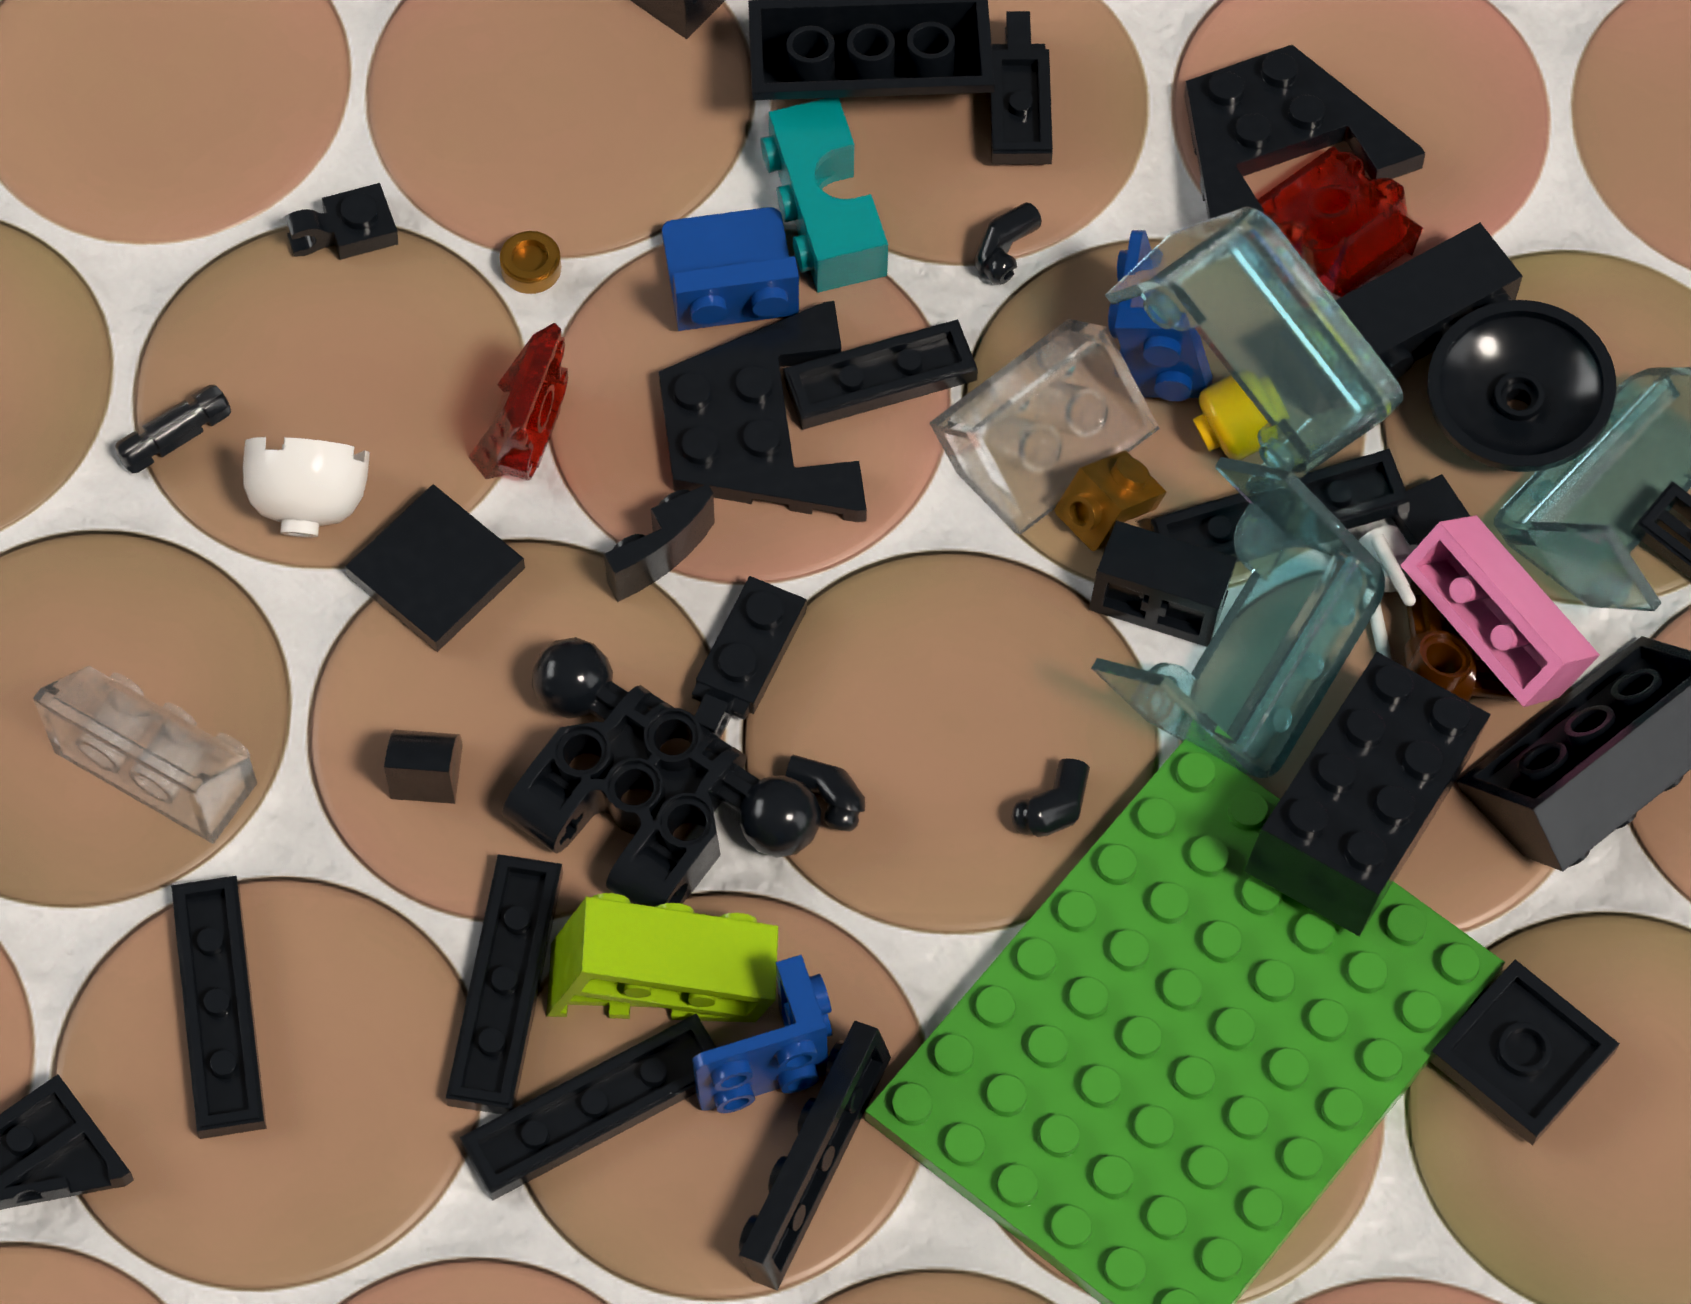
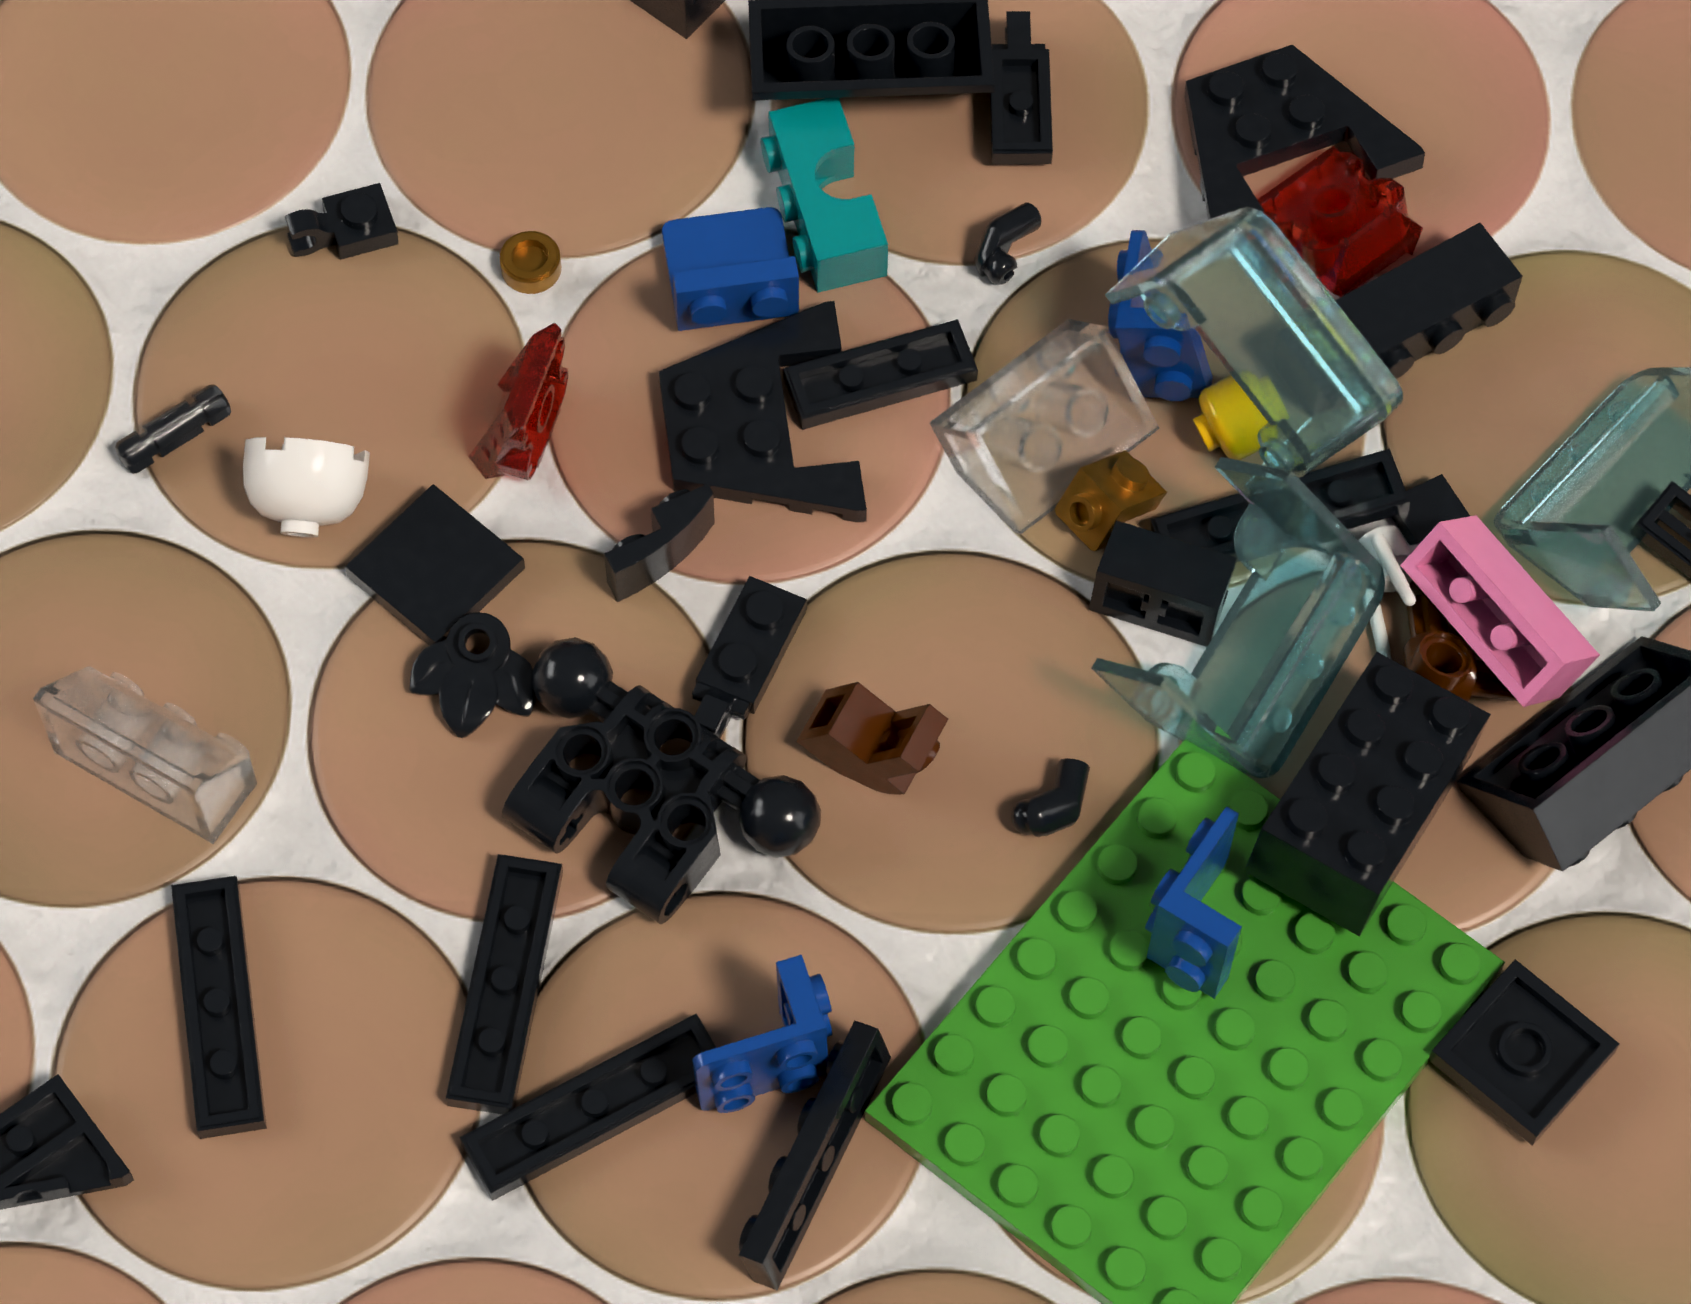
(423, 766): black brick -> none
(470, 682): none -> black plate
(663, 959): lime wedge -> none
(835, 788): black arm -> none
(870, 740): none -> reddish brown brick
(1187, 935): none -> blue bracket
(1525, 355): black dish -> none

